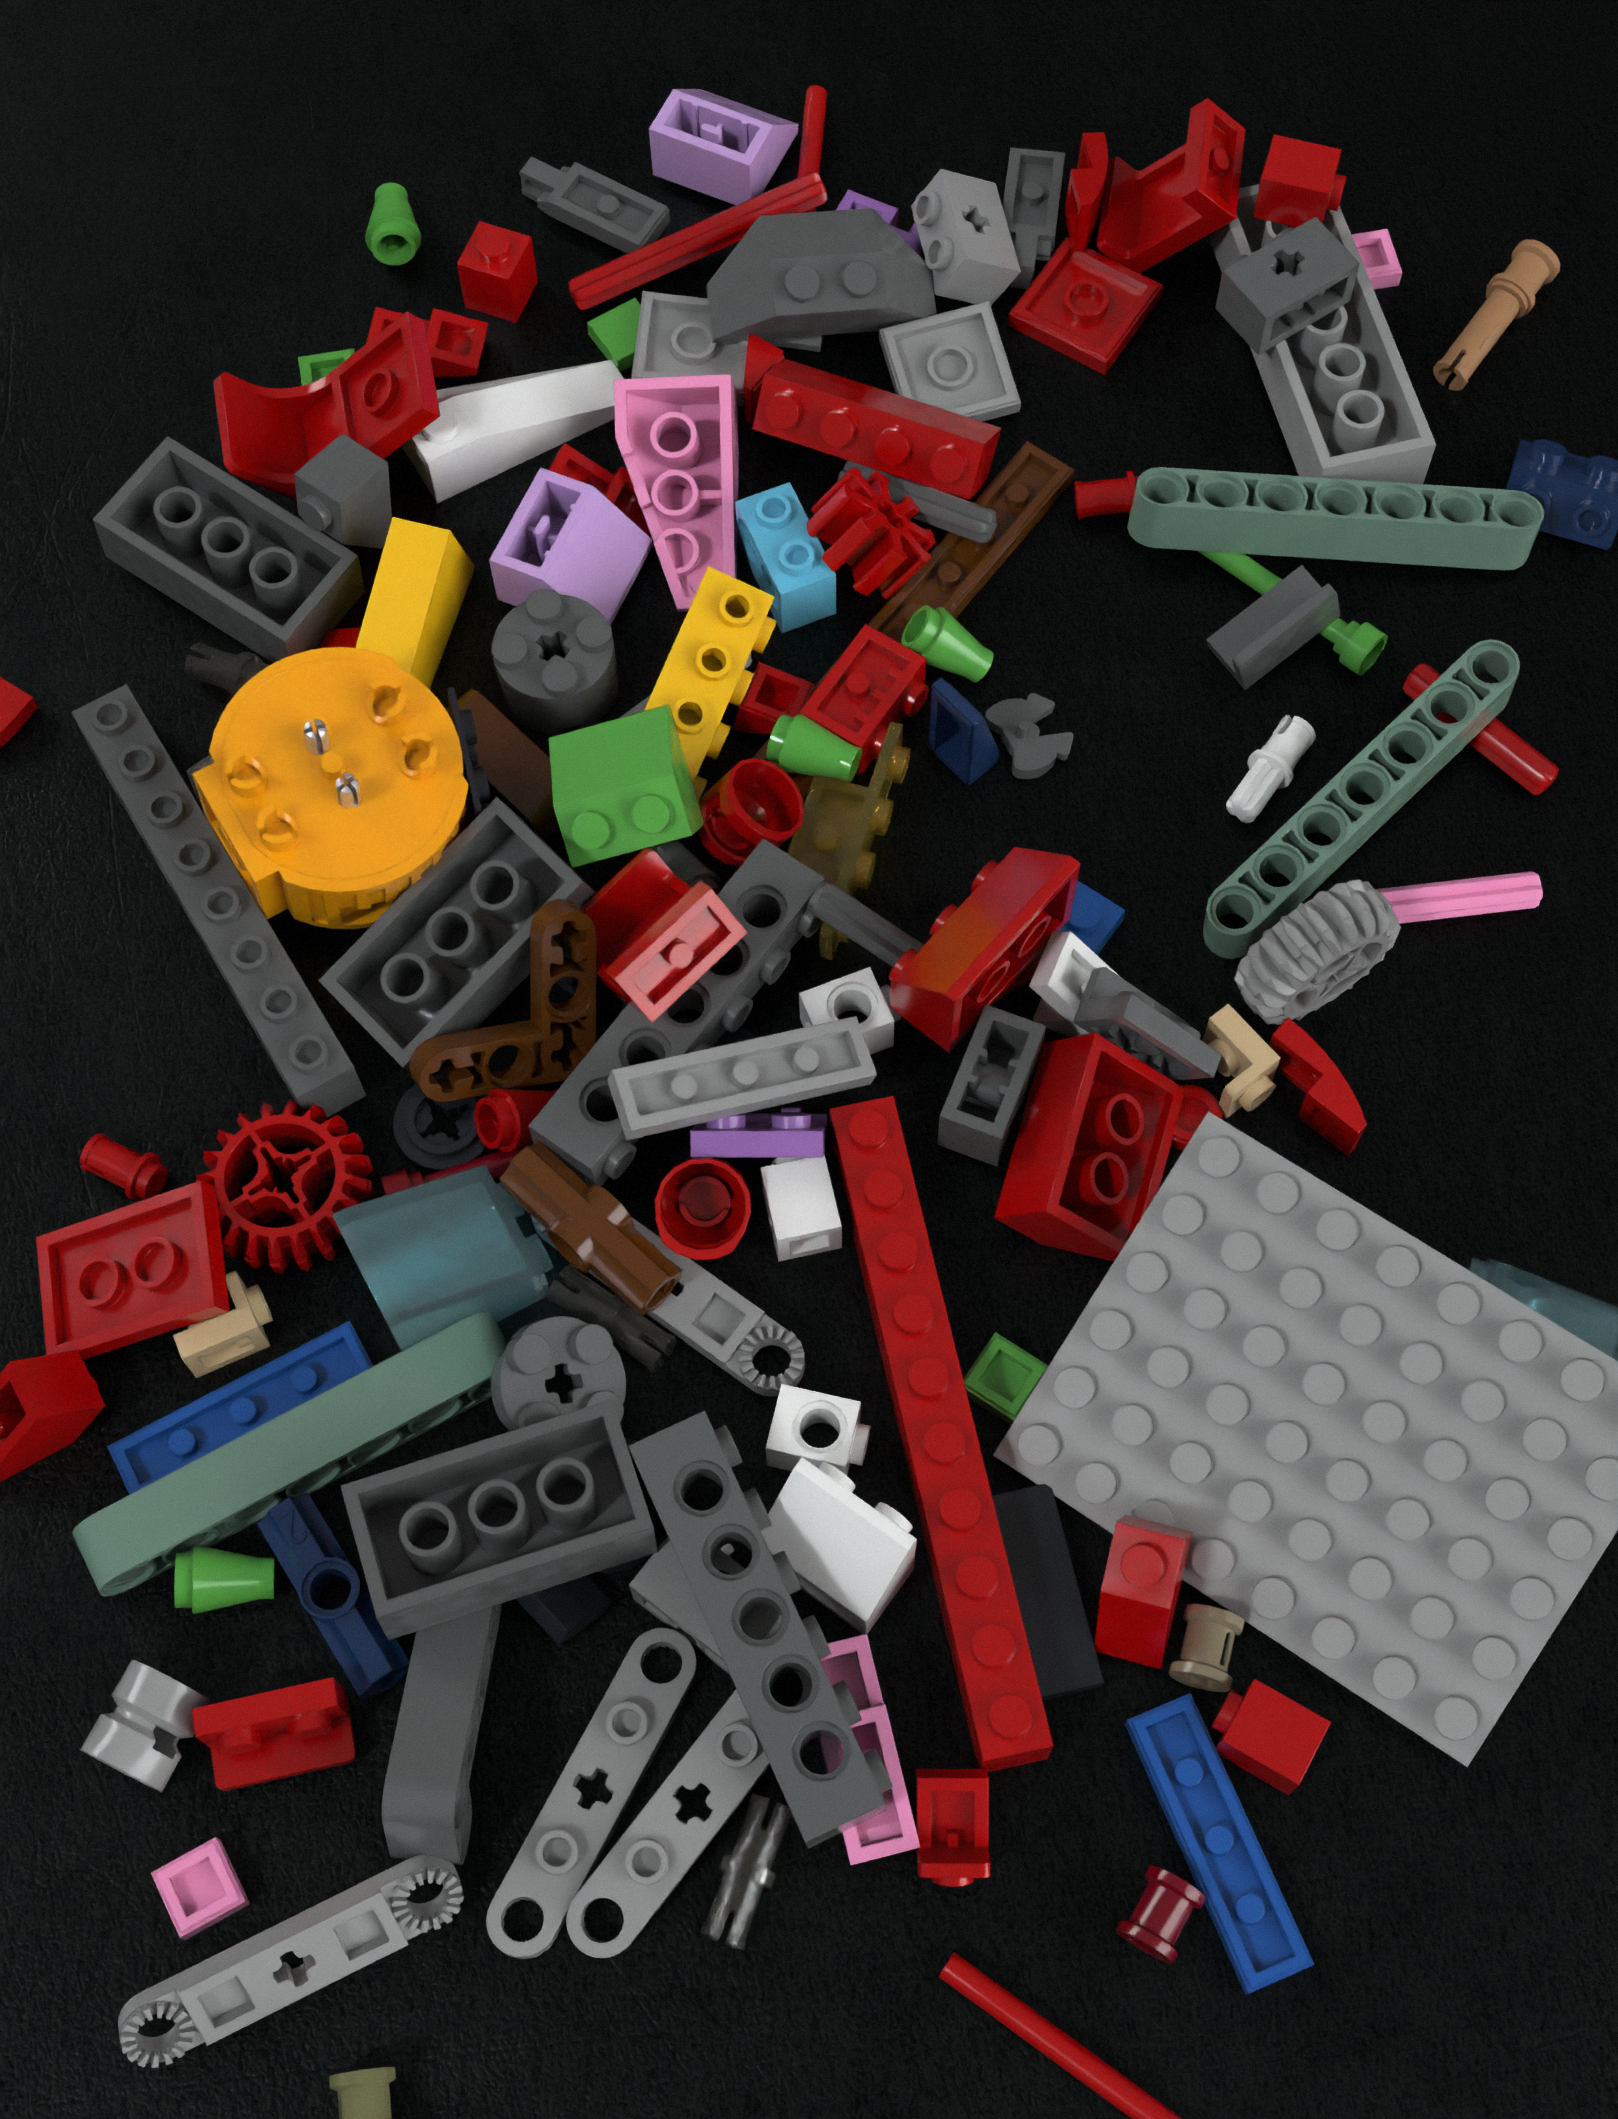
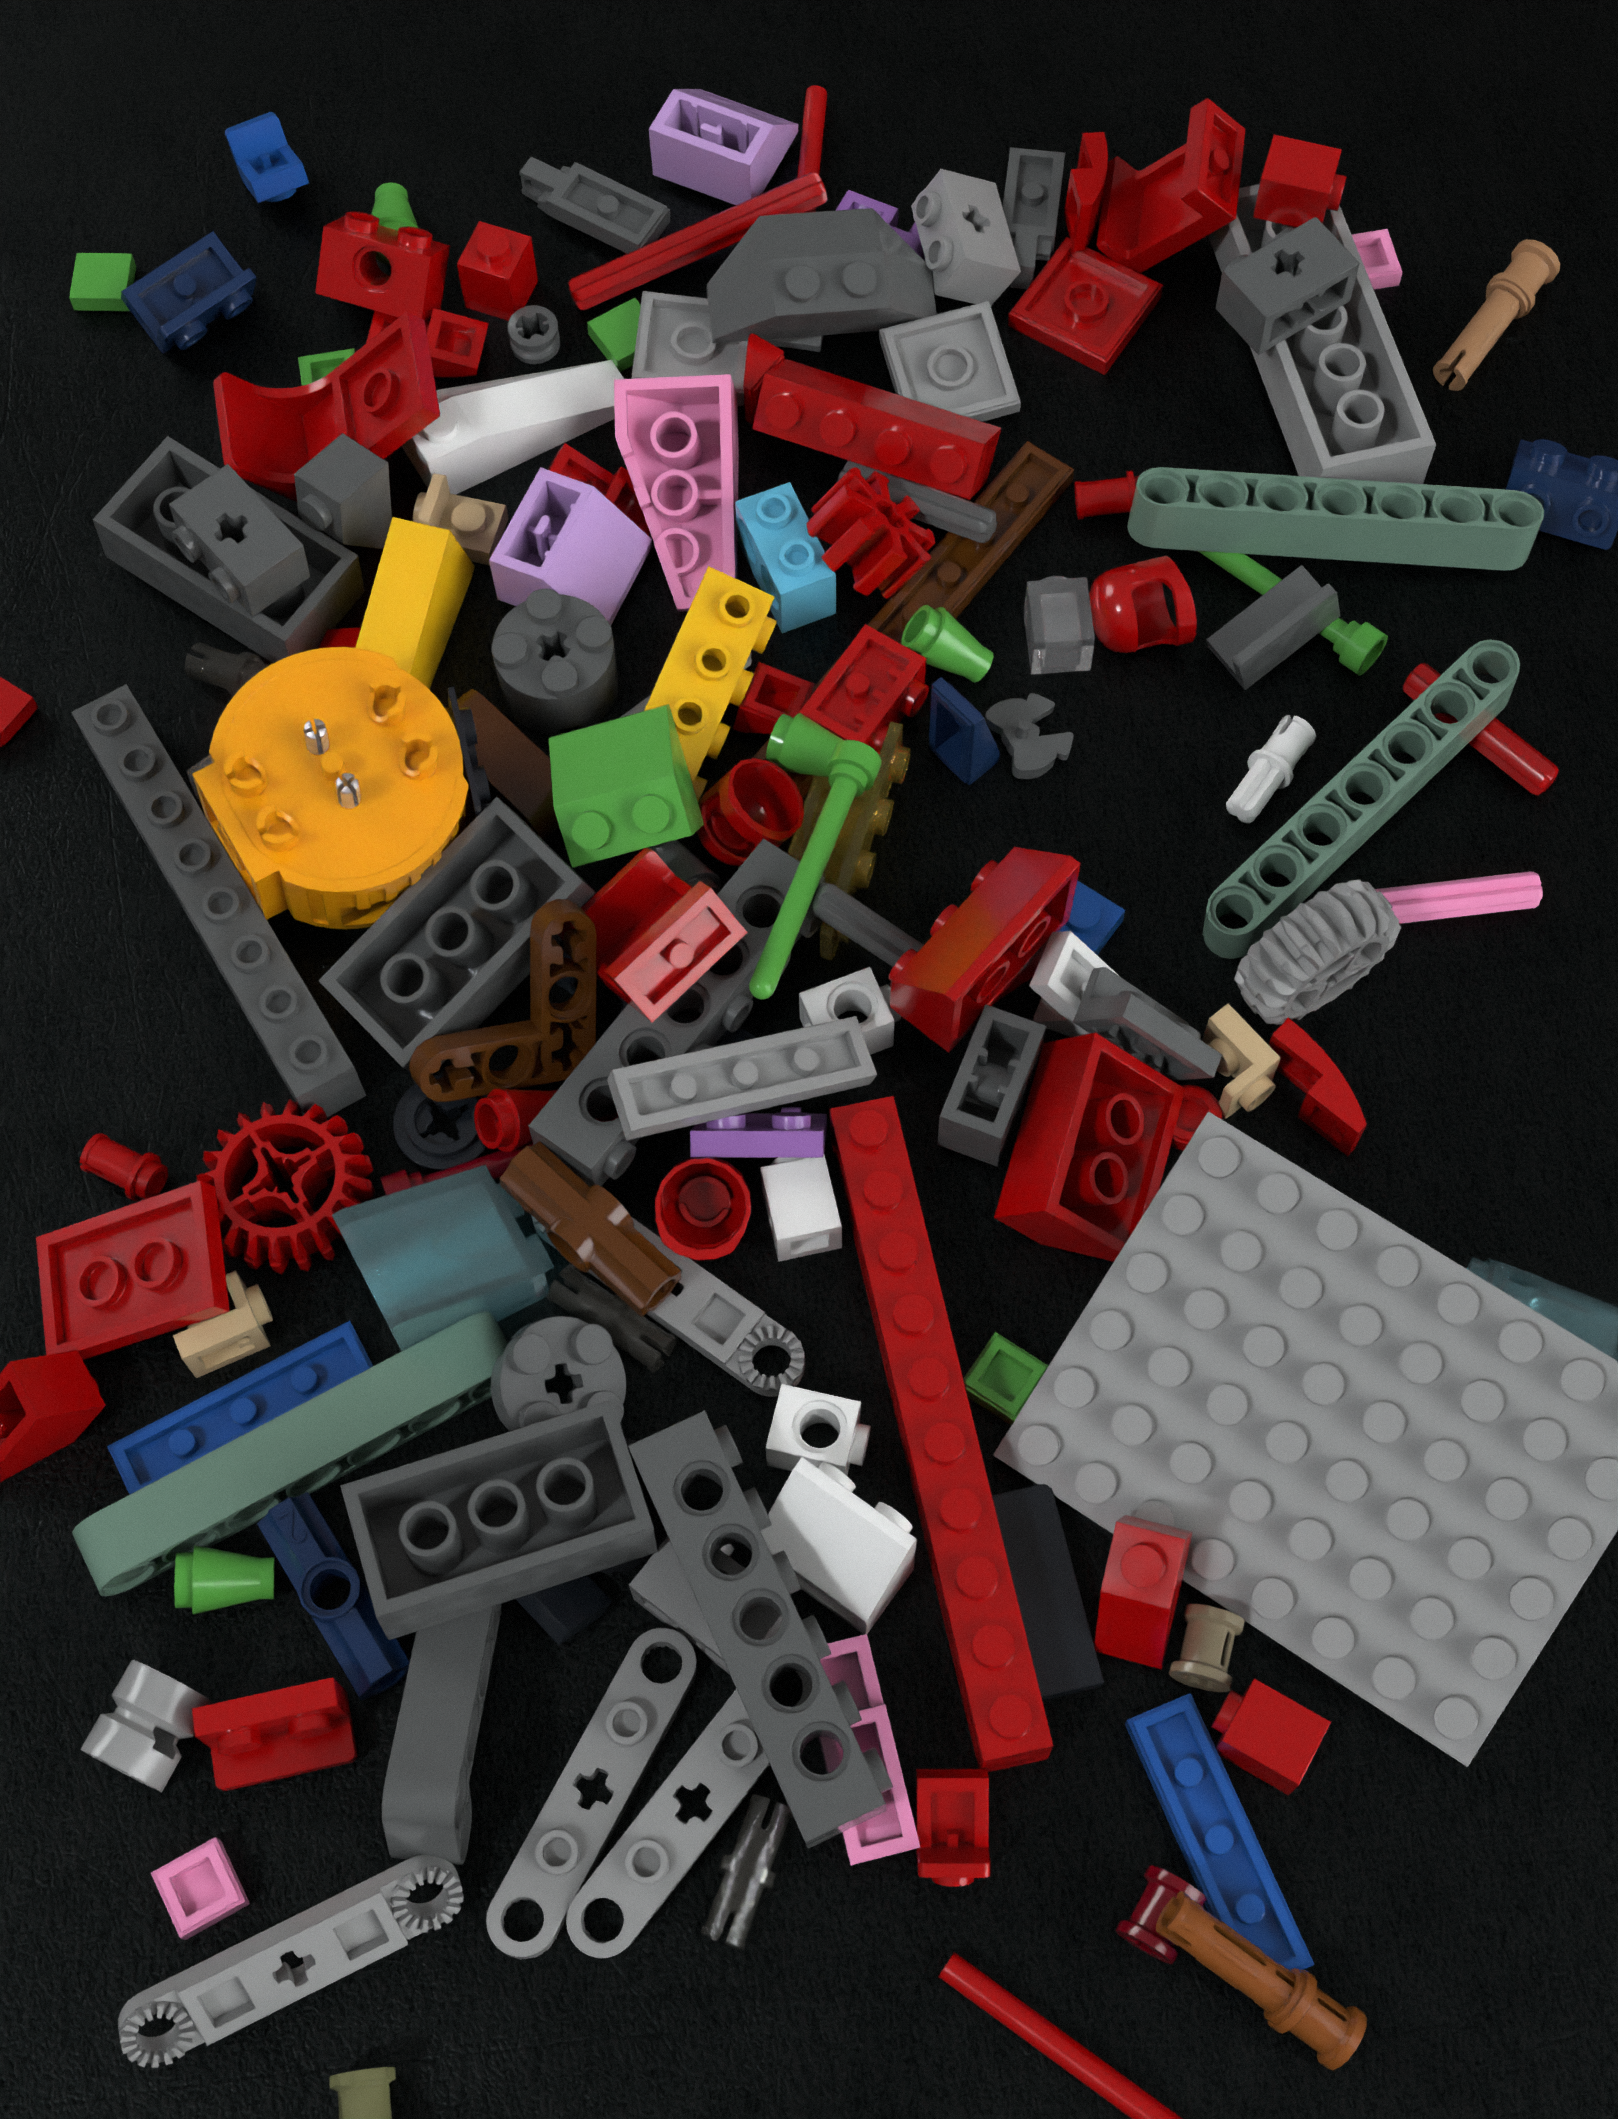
(100, 279): none -> bright green tile
(189, 294): none -> dark blue bracket
(239, 541): none -> dark grey brick
(265, 158): none -> blue bracket
(352, 275): none -> red brick
(473, 522): none -> tan bracket
(529, 321): none -> dark grey bush
(850, 773): none -> bright green piece
(1058, 625): none -> clear brick
(1132, 608): none -> red helmet
(1287, 1996): none -> dark orange pin

